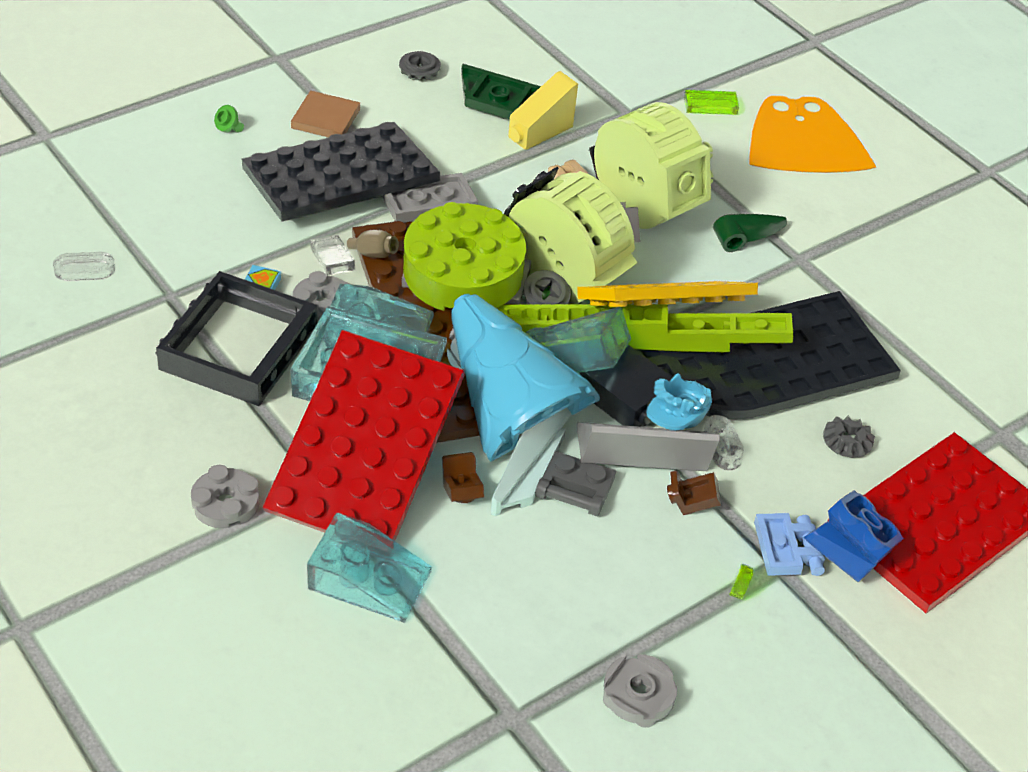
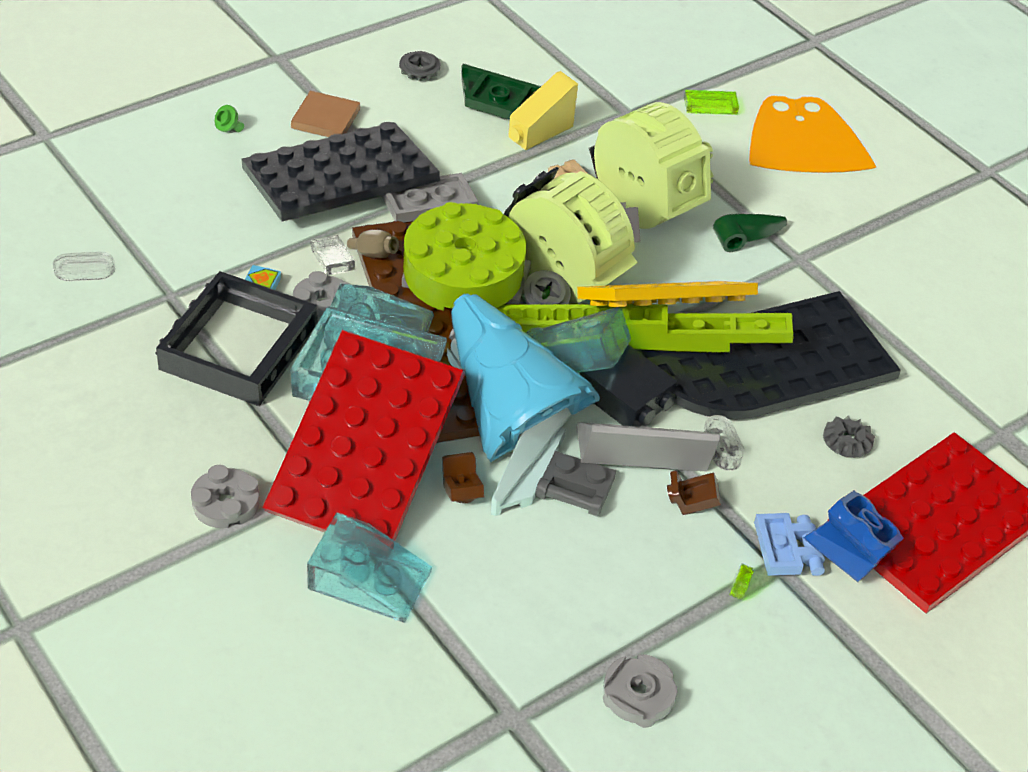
(679, 403): medium azure hair -> none

